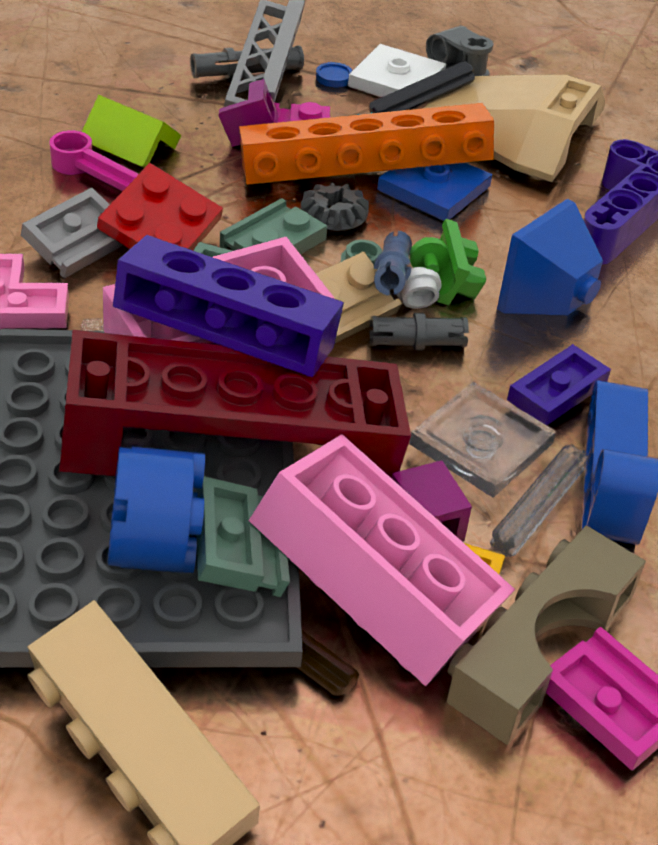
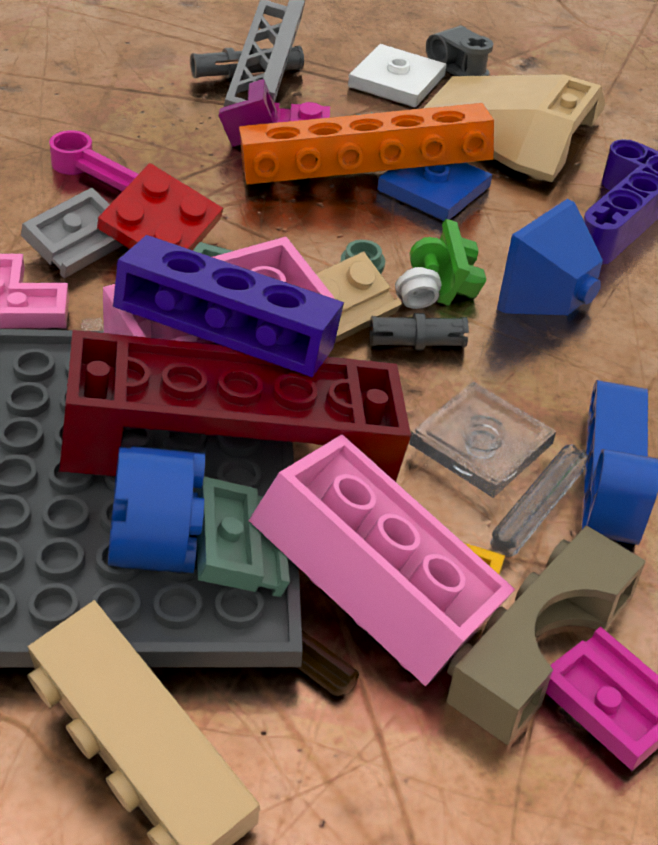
(127, 132): lime panel -> none
(274, 223): sand green plate -> none
(333, 74): blue piece -> none
(346, 210): dark grey gear -> none
(393, 263): sand blue pin -> none
(425, 89): black axle -> none
(437, 493): magenta panel -> none
(557, 384): dark purple plate -> none

